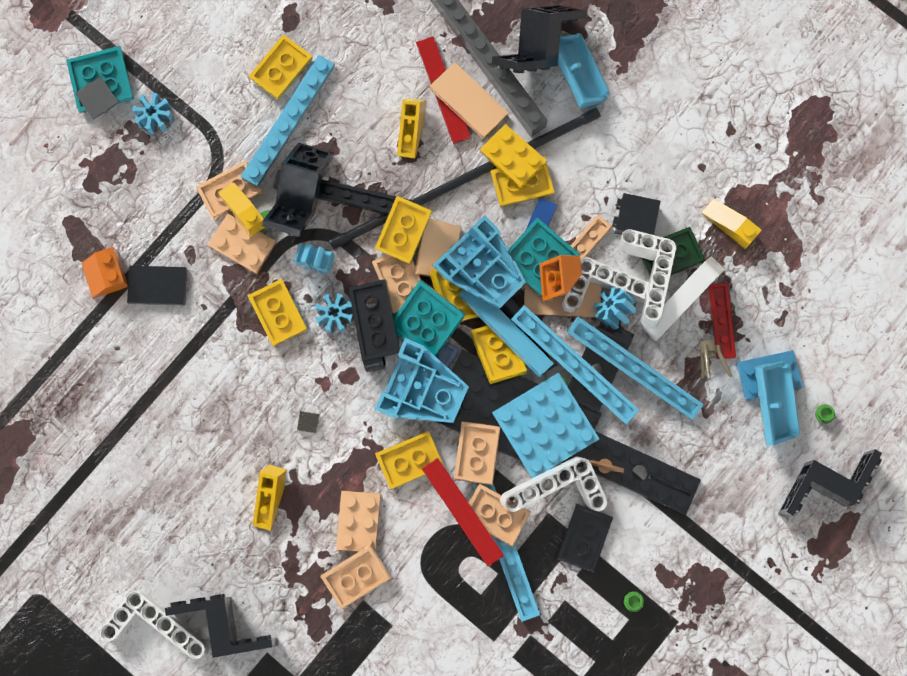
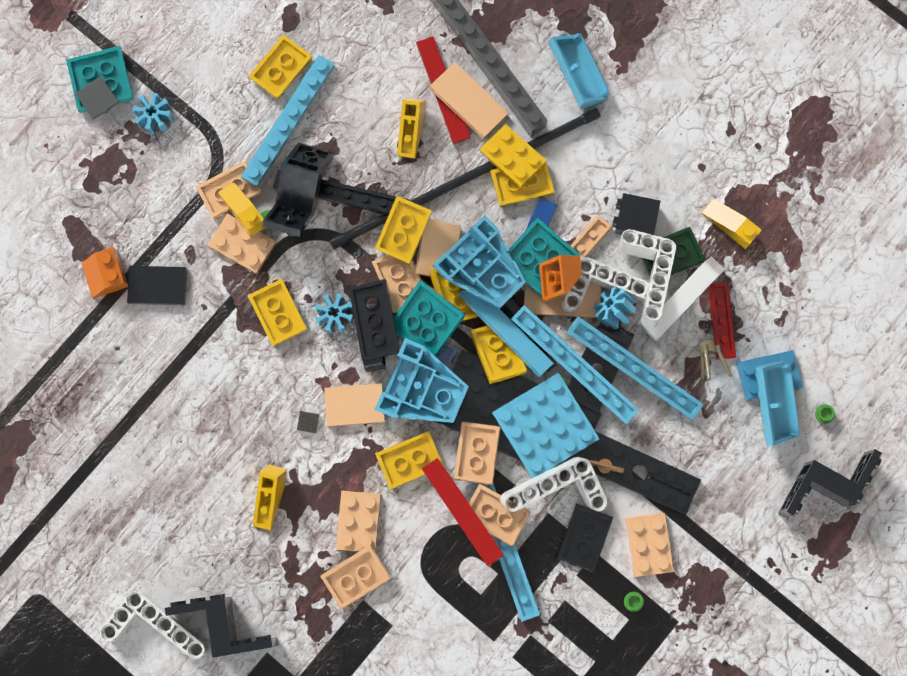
(314, 258): medium azure gear -> none
(353, 405): none -> light nougat tile
(539, 38): black bracket -> none
(649, 545): none -> light nougat plate

